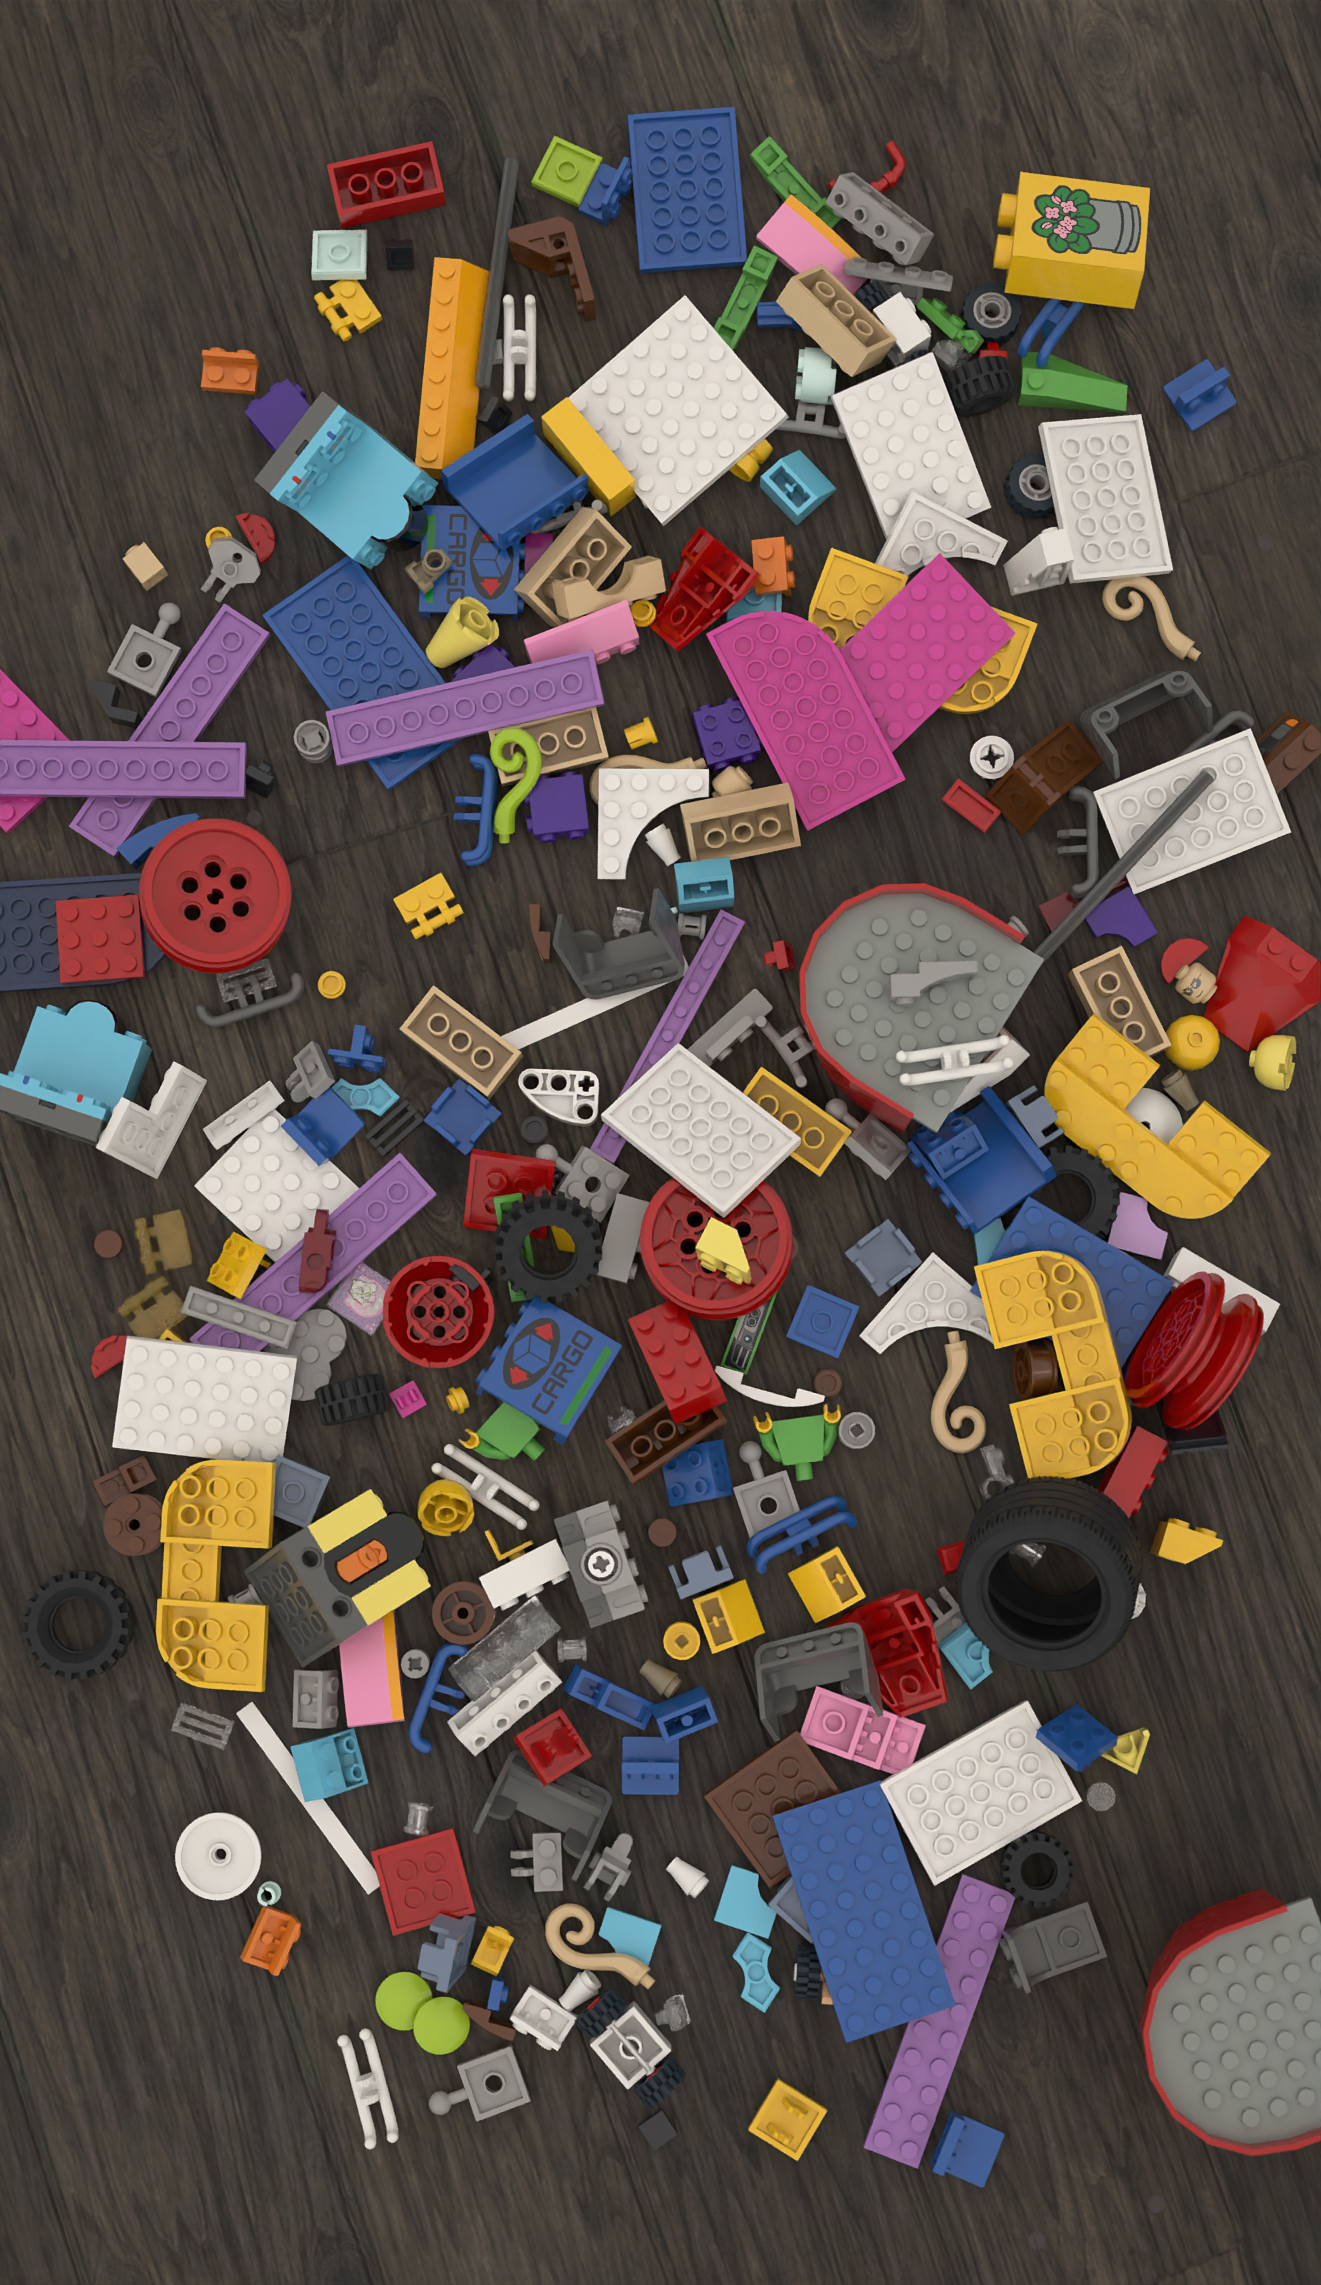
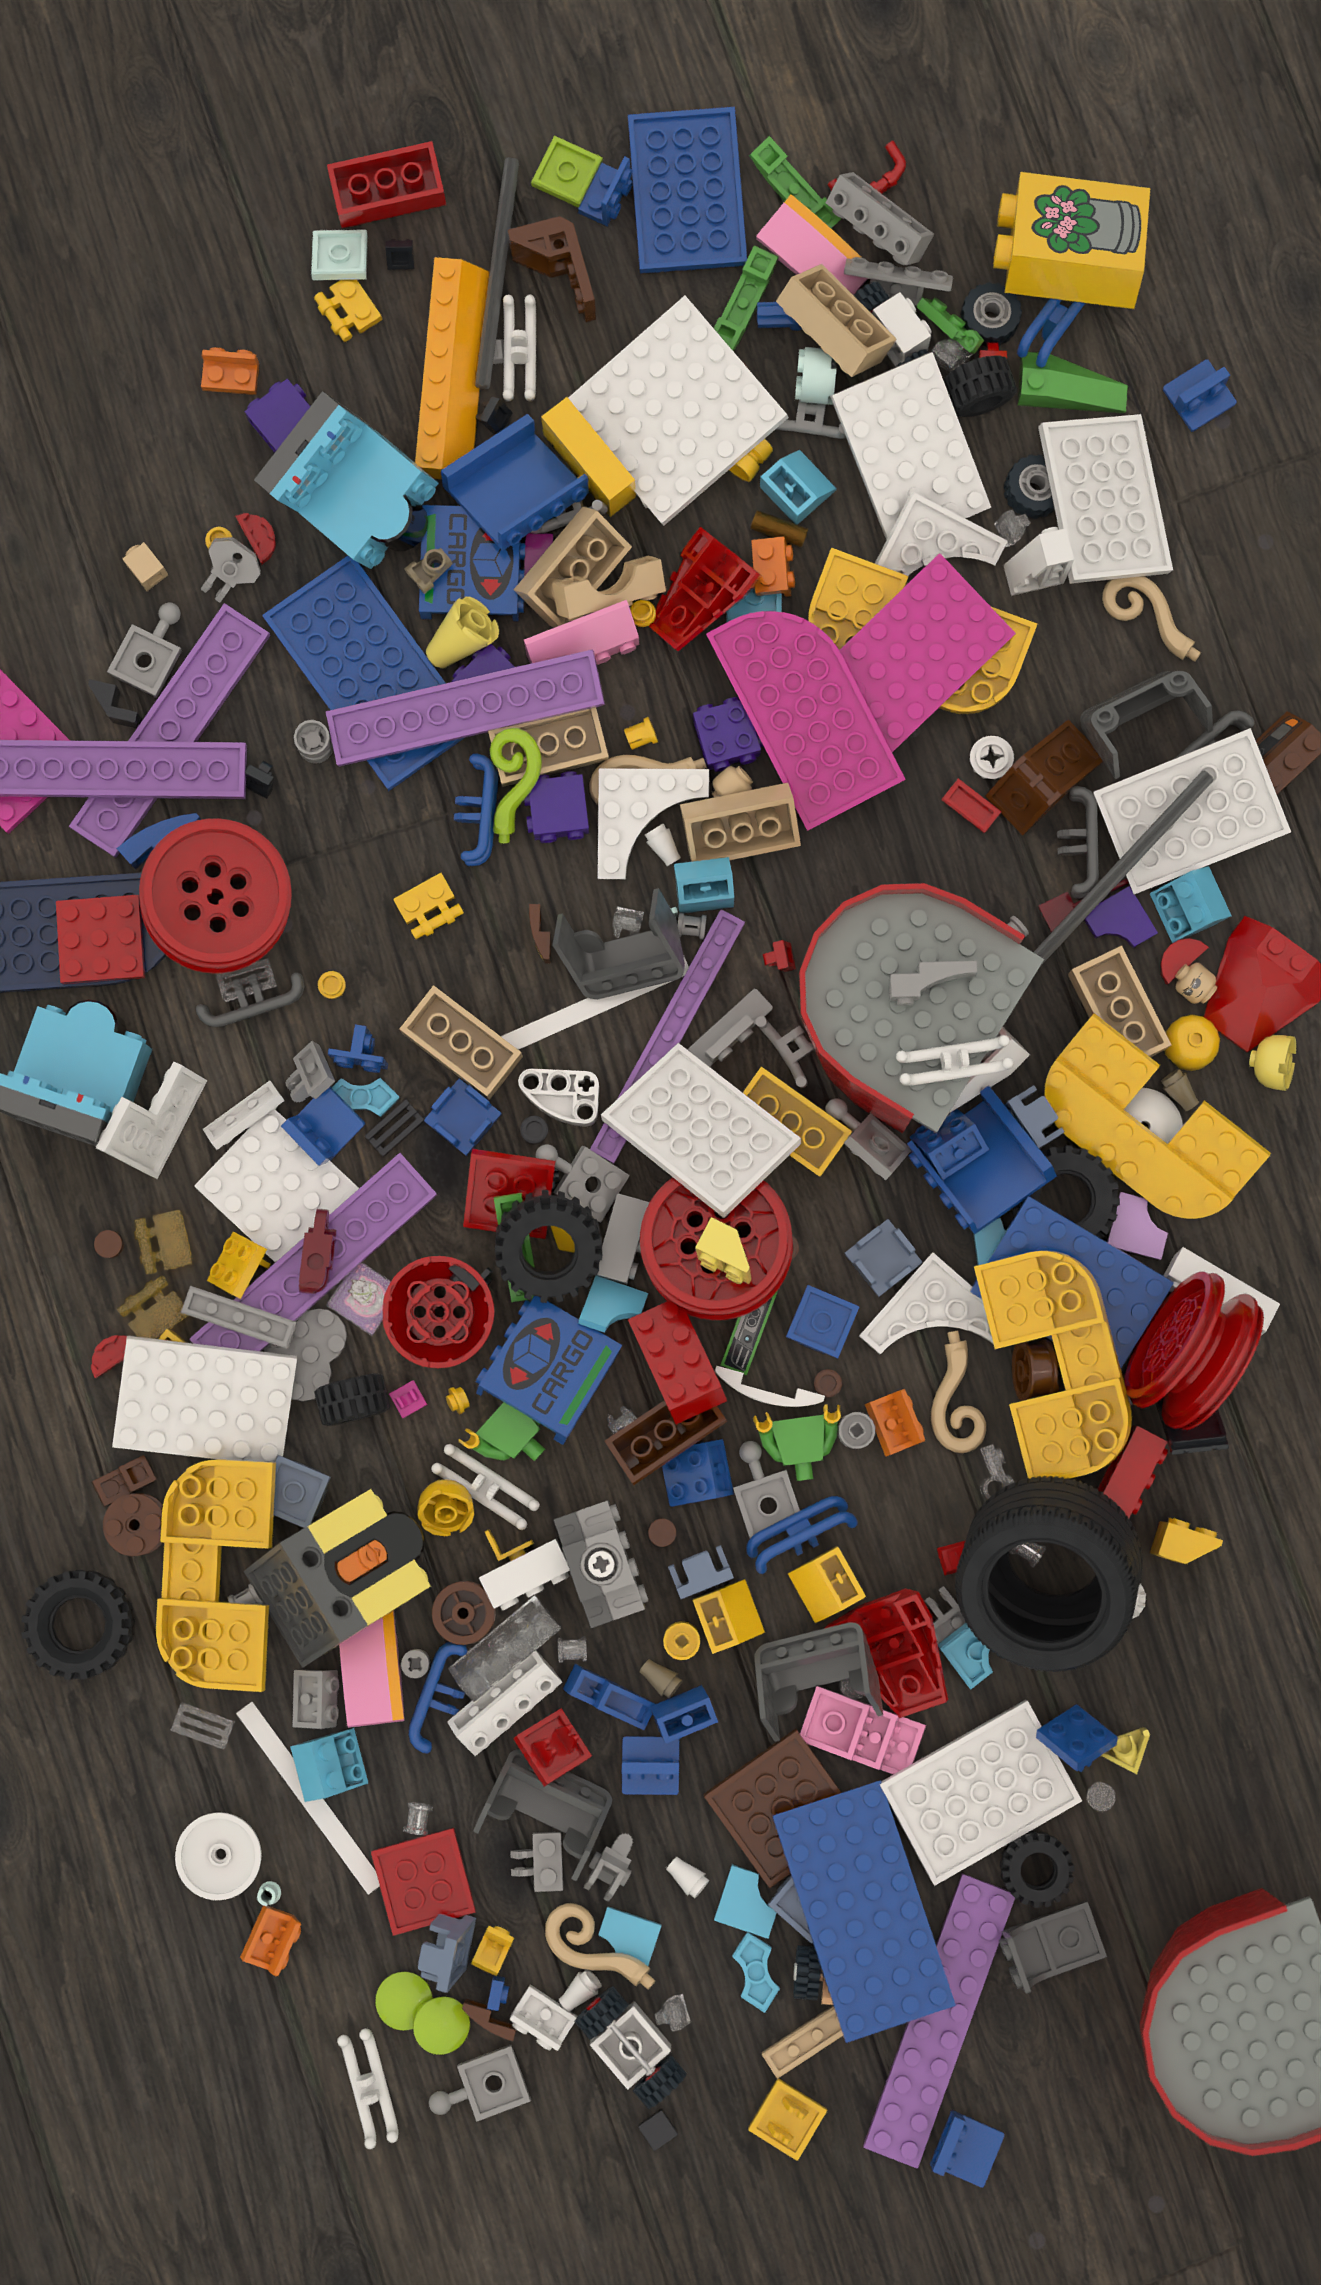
(610, 1302): none -> medium azure tile
(767, 521): none -> pearl gold piece
(803, 2042): none -> tan tile
(895, 1422): none -> orange bracket
(1011, 527): none -> clear tile
(1190, 904): none -> medium azure slope

